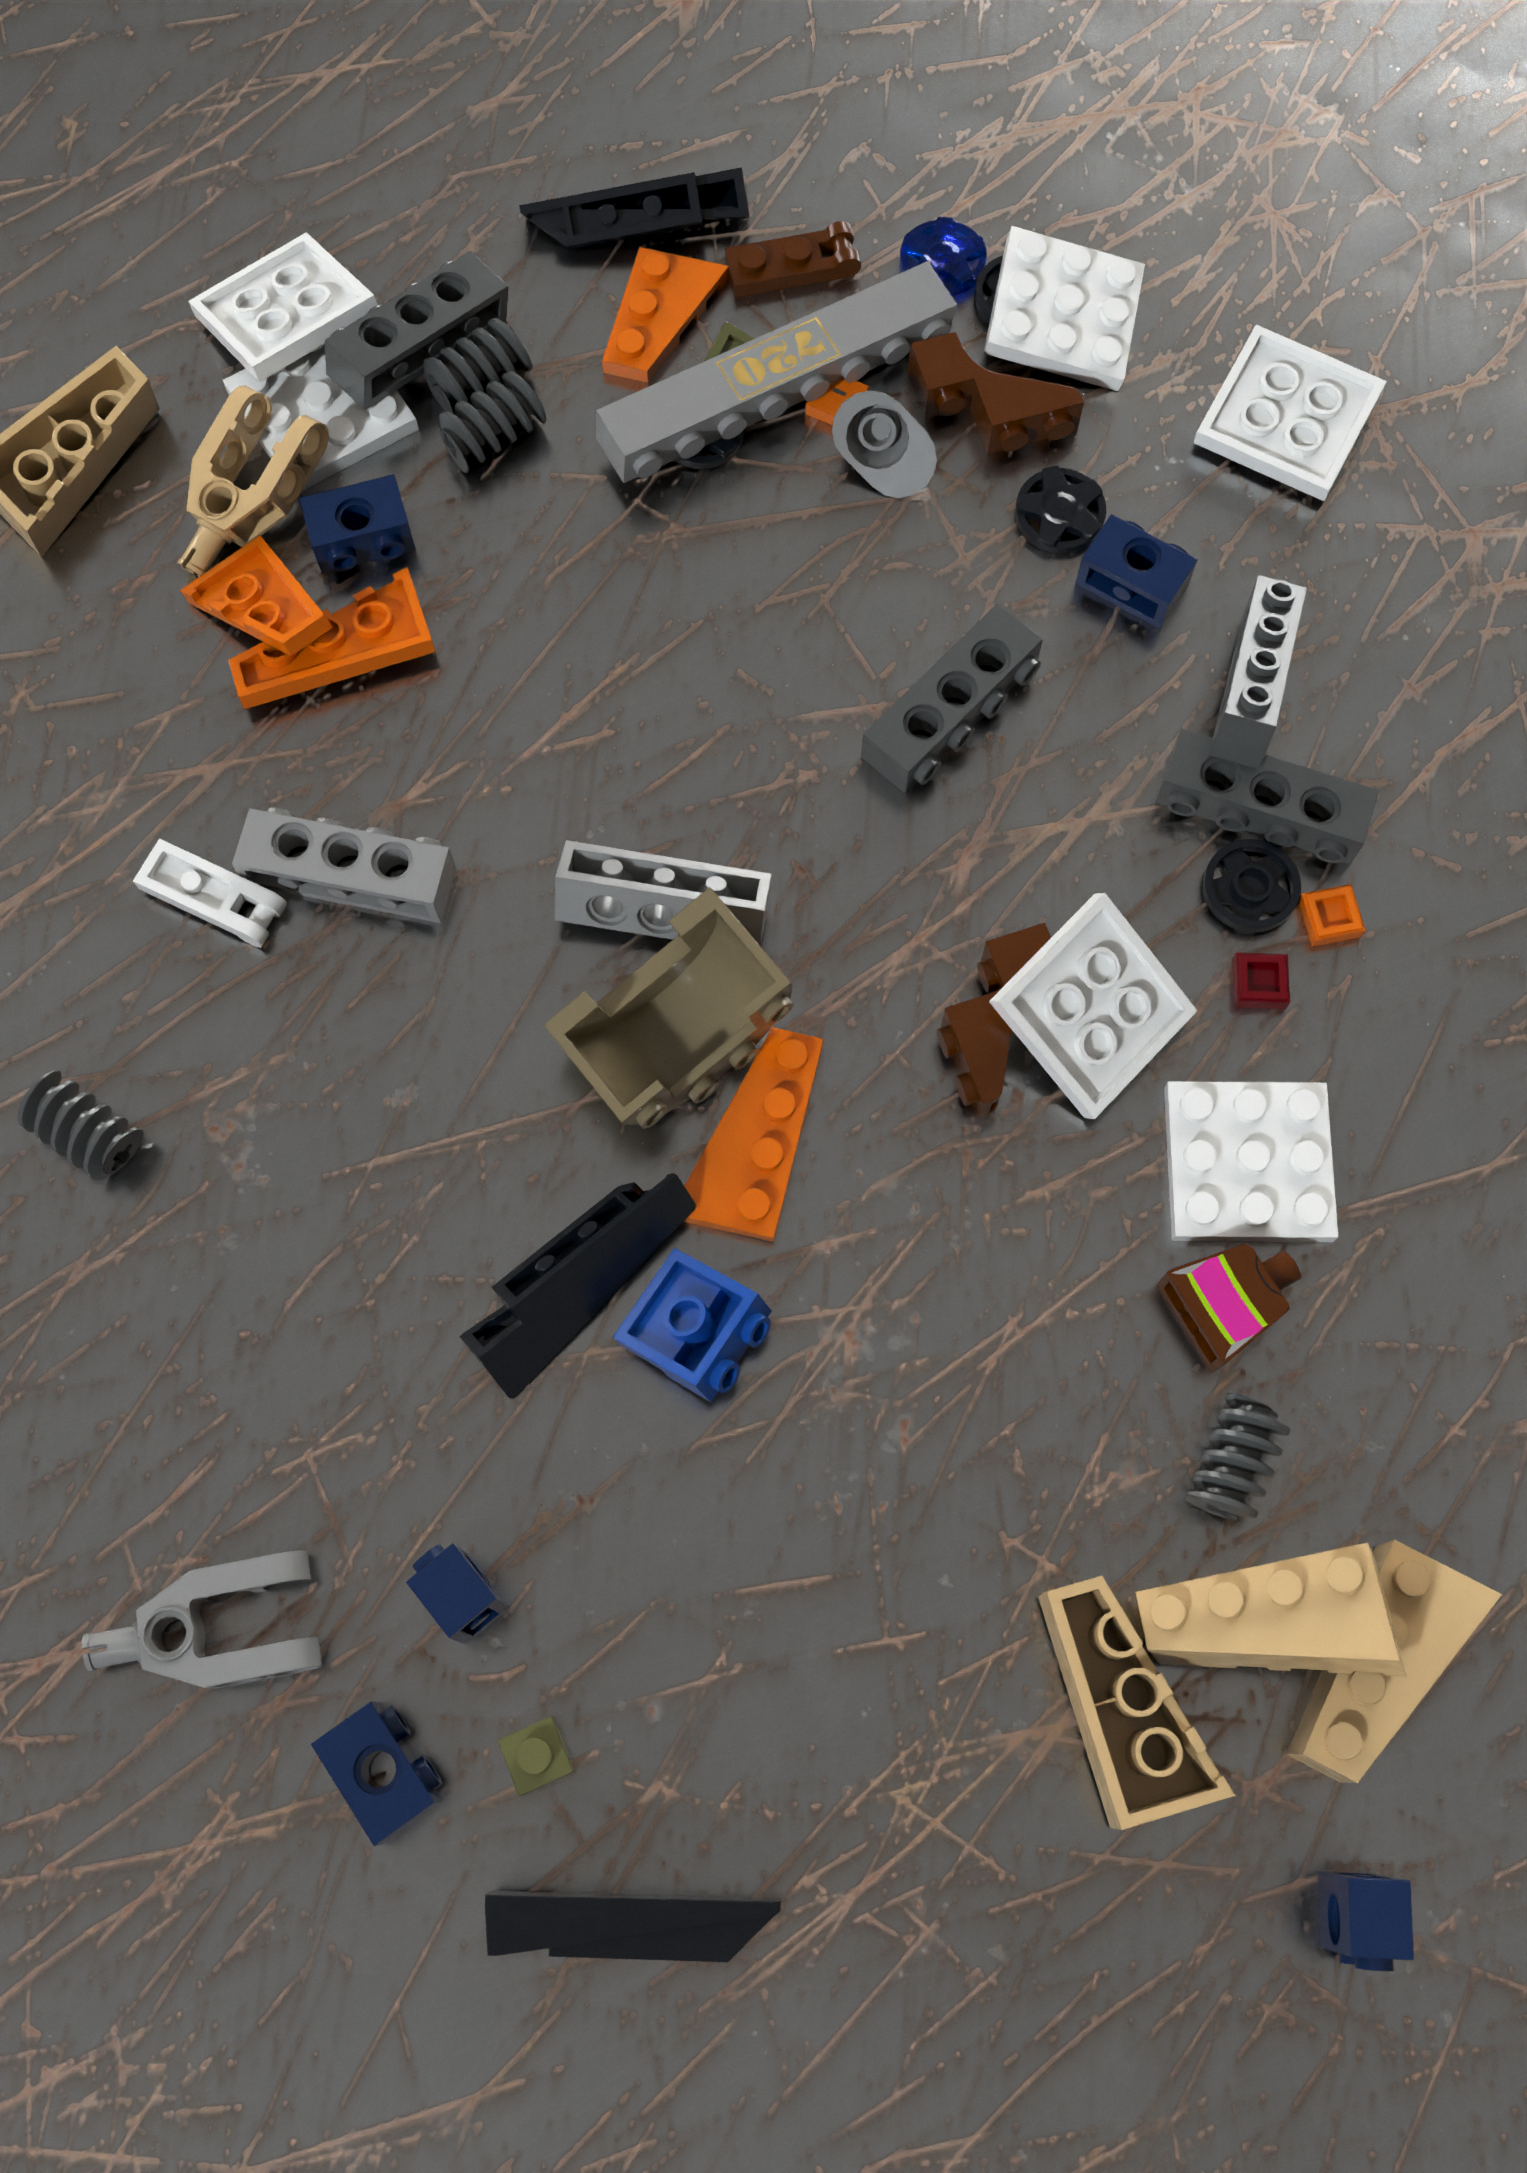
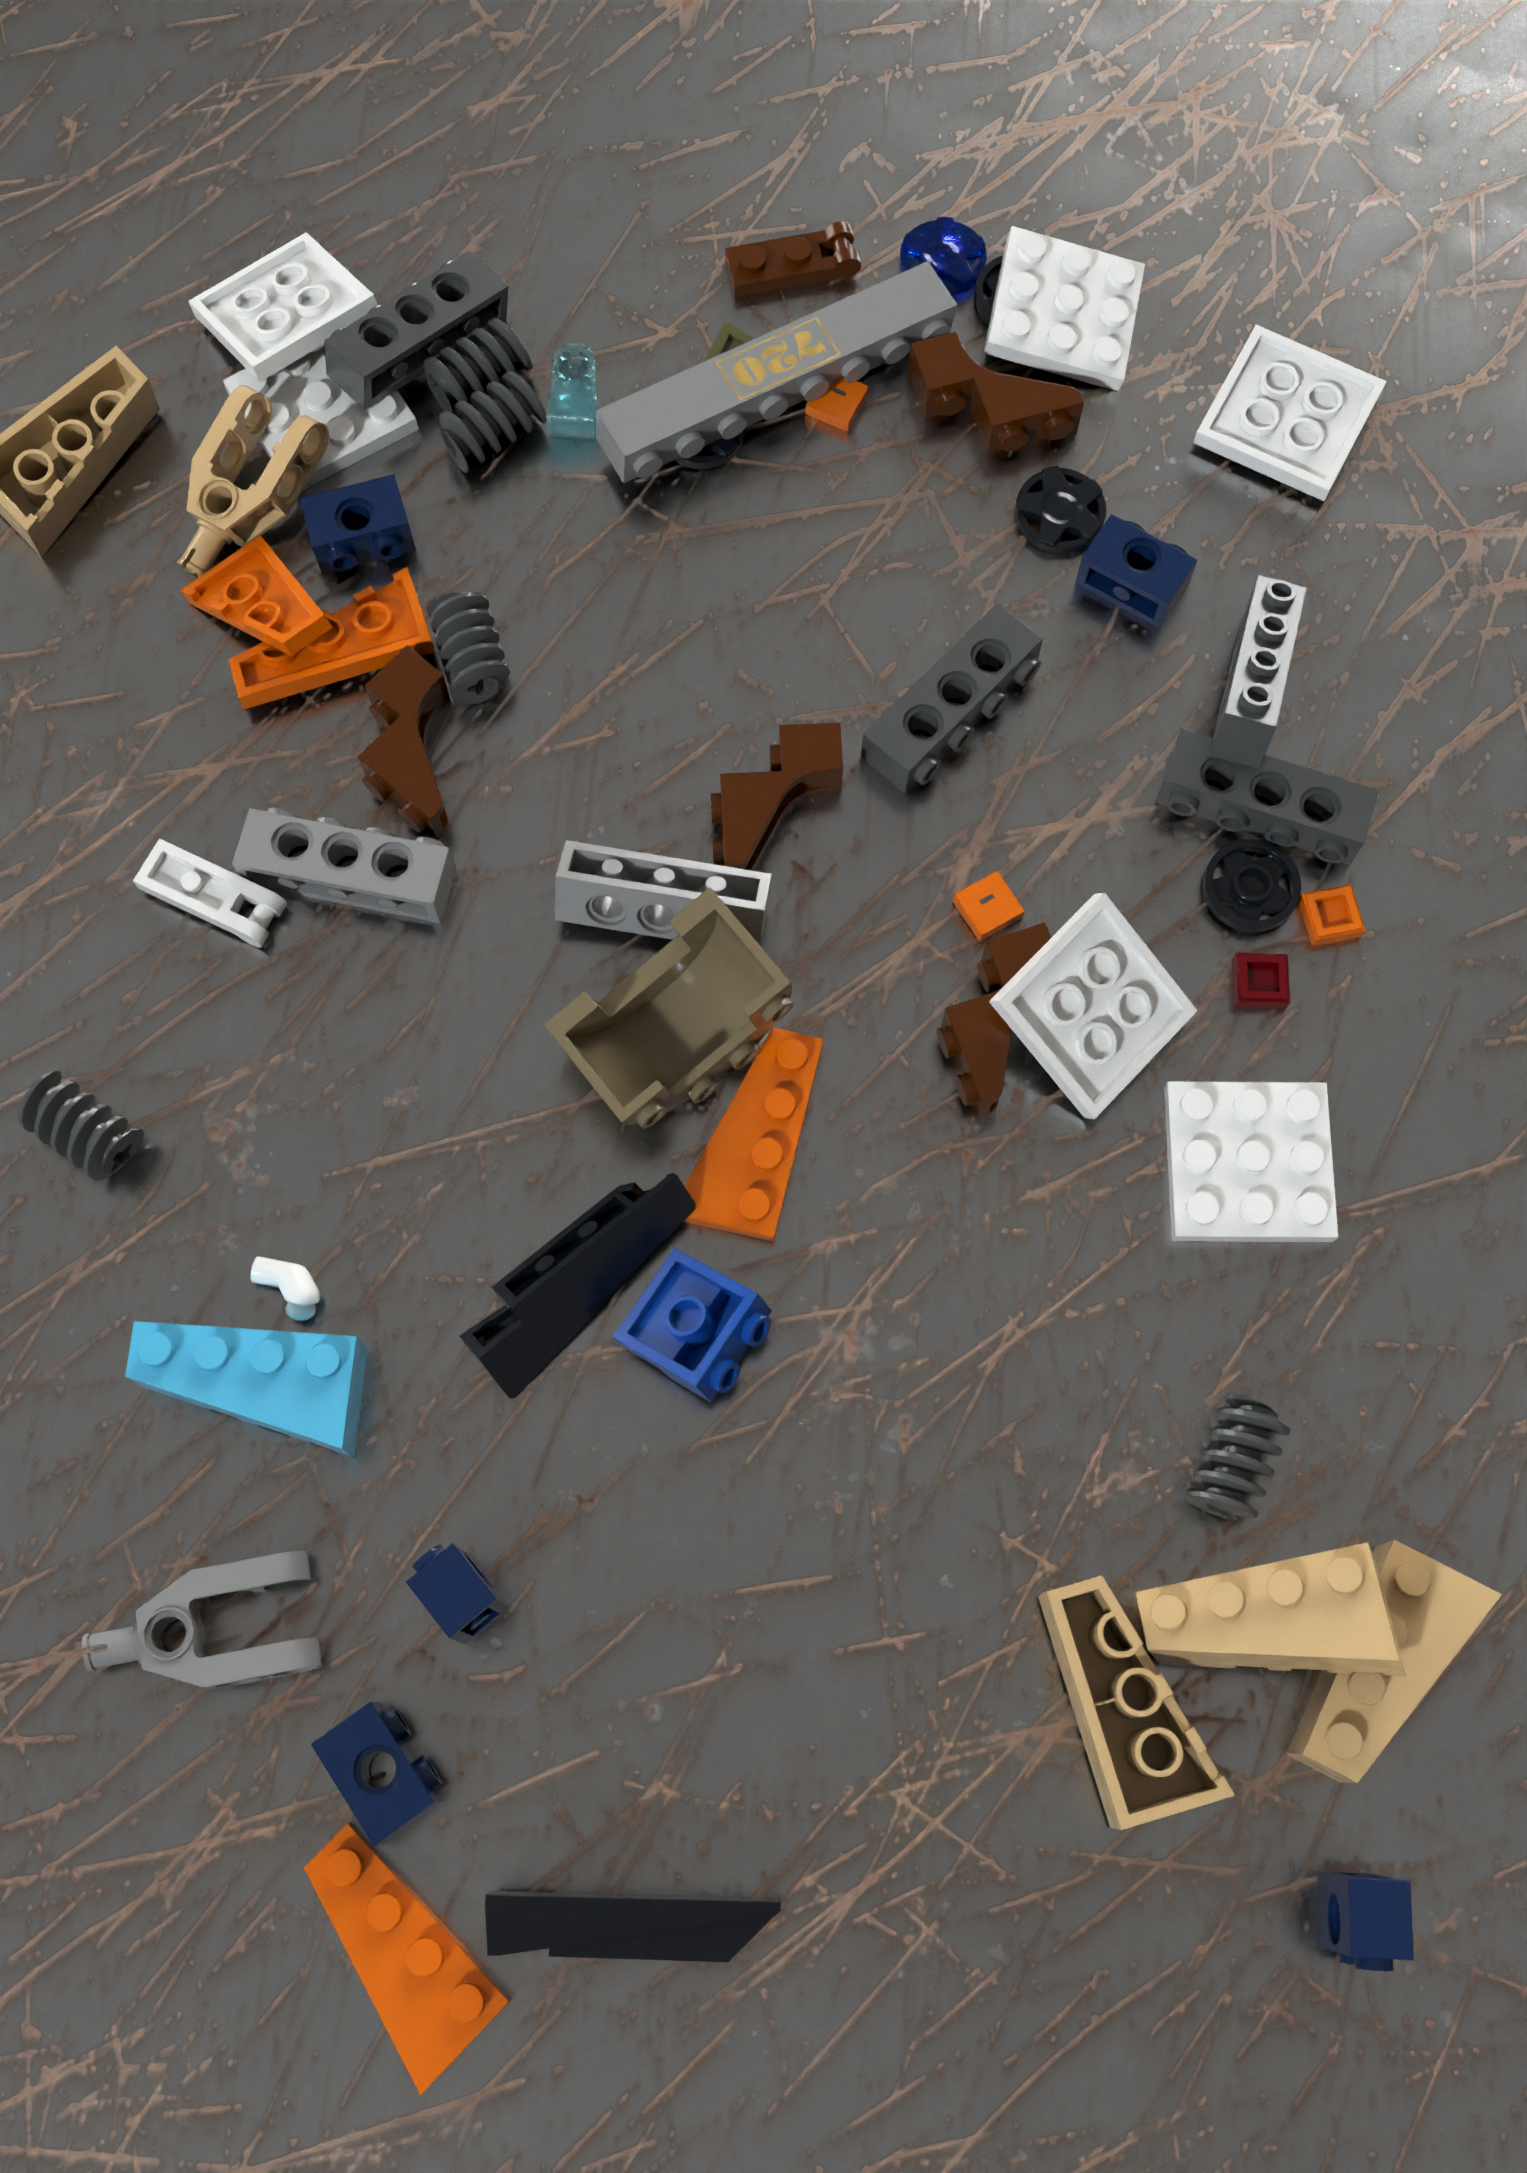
(264, 1377): none -> medium azure wedge
(294, 1283): none -> white arm
(396, 764): none -> reddish brown arch
(410, 1963): none -> orange wing
(468, 646): none -> dark grey piece
(536, 1756): olive plate -> none
(572, 394): none -> clear light blue piece
(641, 208): black wedge -> none
(655, 310): orange wing -> none
(754, 802): none -> reddish brown arch
(884, 444): light grey piece -> none
(988, 906): none -> orange tile
(1229, 1299): reddish brown torso -> none

